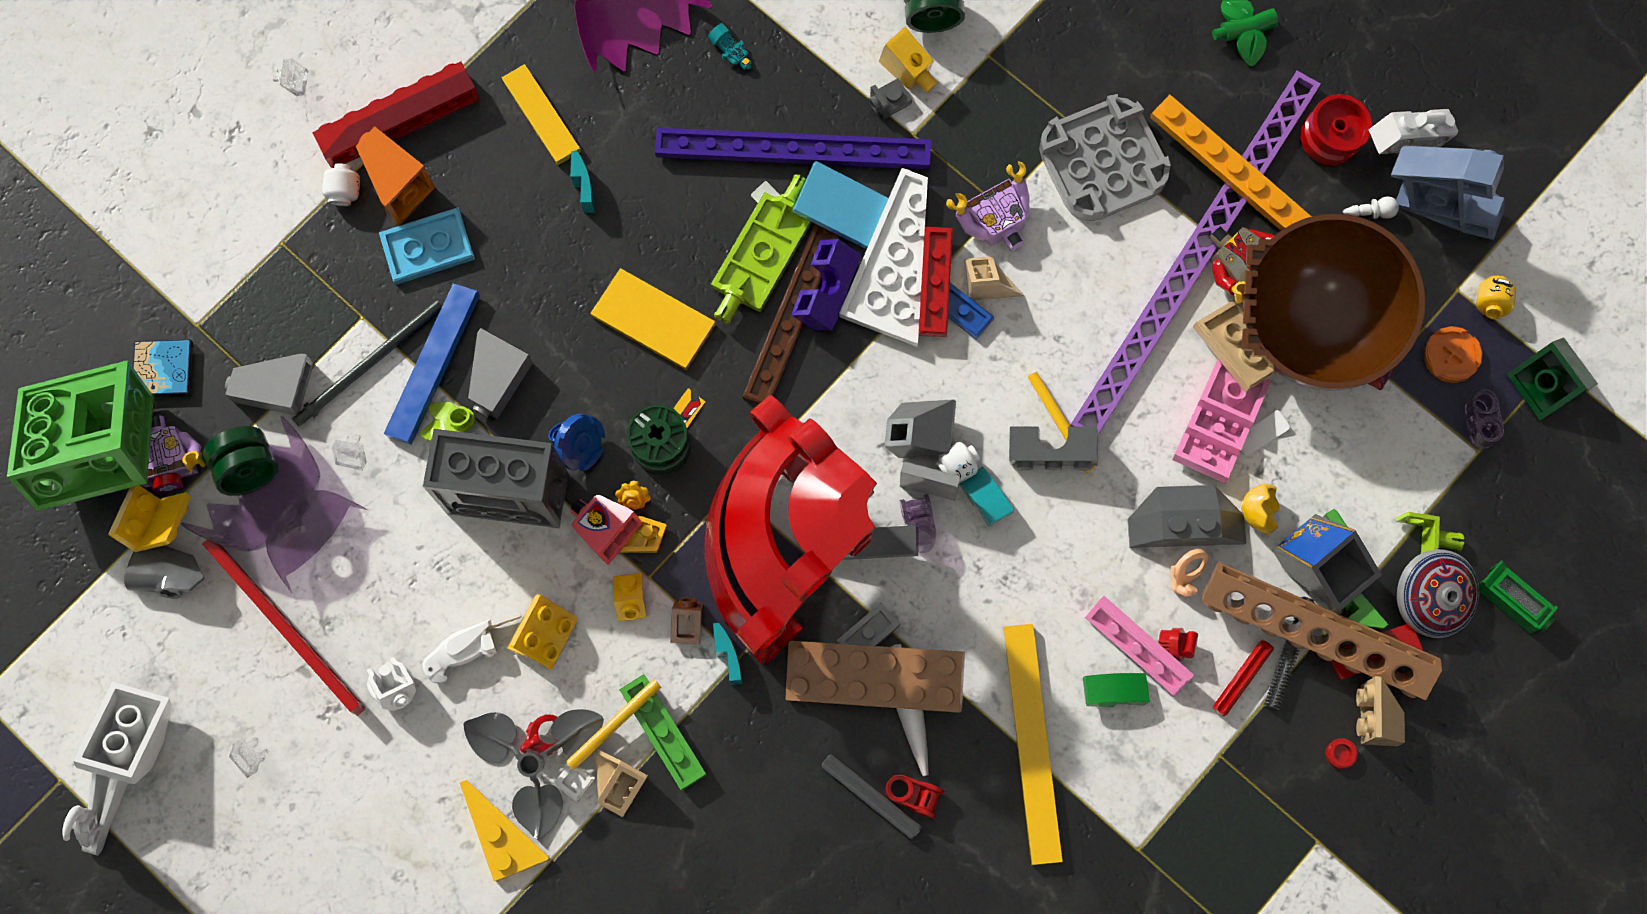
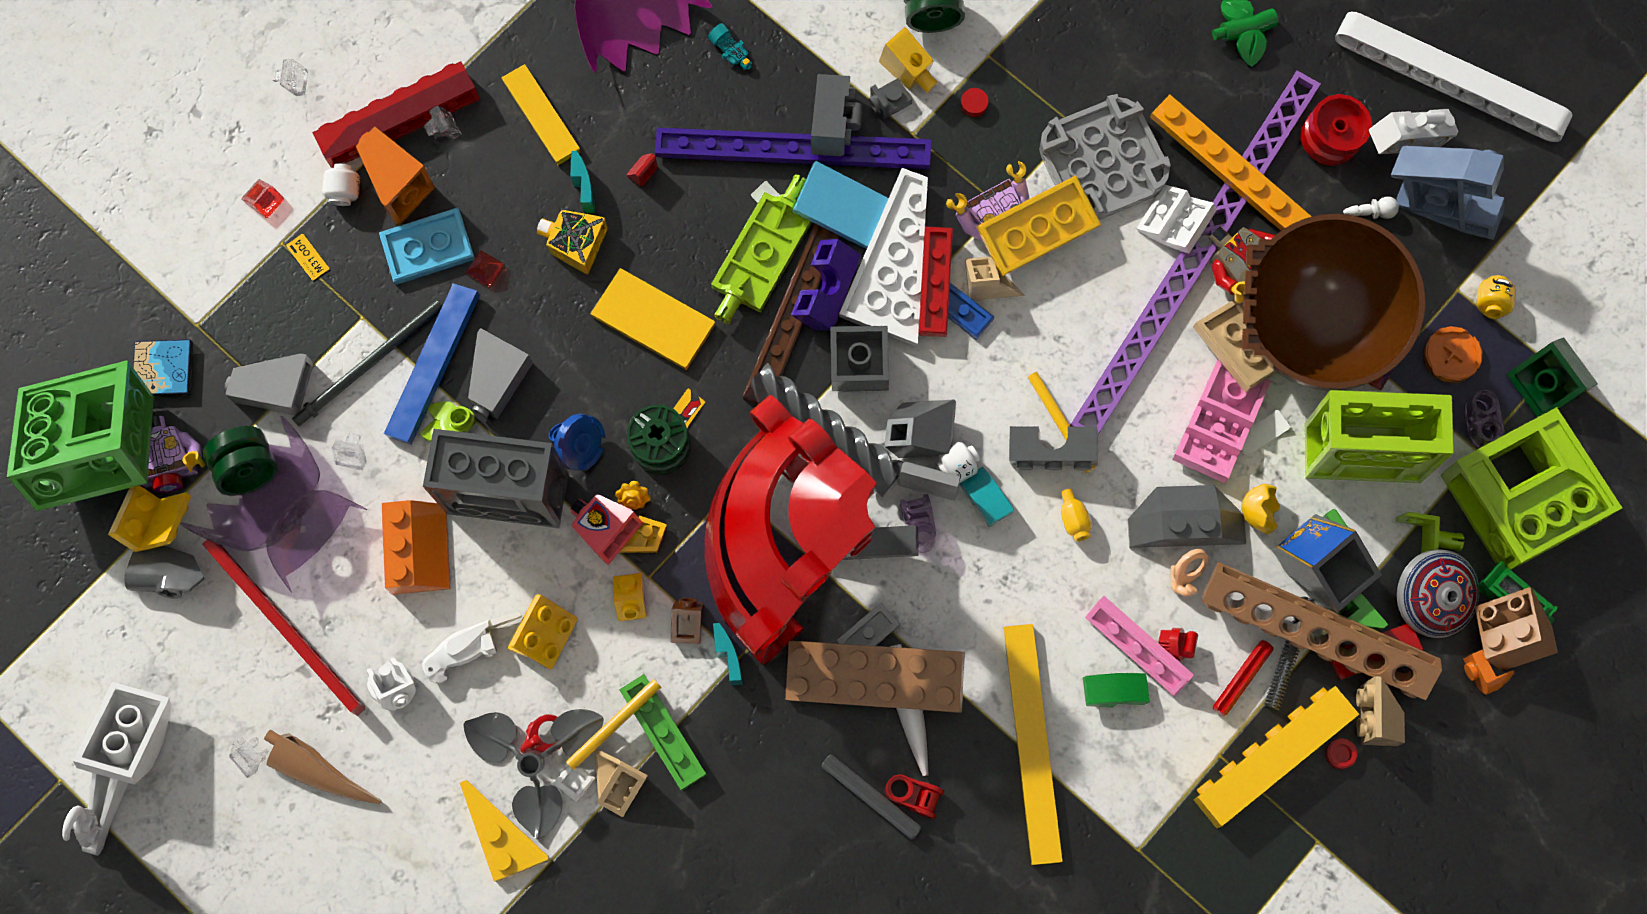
(263, 198): none -> clear red slope
(307, 257): none -> yellow sticker
(307, 766): none -> medium nougat piece
(415, 547): none -> orange slope
(442, 124): none -> clear tile
(485, 268): none -> clear red slope
(574, 238): none -> torso
(643, 169): none -> red slope
(830, 127): none -> dark grey piece
(851, 440): none -> dark grey piece
(859, 358): none -> dark grey brick
(974, 102): none -> red tile
(1038, 225): none -> yellow tile
(1075, 517): none -> yellow plant
(1176, 219): none -> white slope
(1275, 757): none -> yellow brick
(1378, 436): none -> lime piece
(1454, 77): none -> white beam
(1481, 672): none -> orange plate
(1515, 630): none -> medium nougat slope
(1563, 482): none -> lime piece

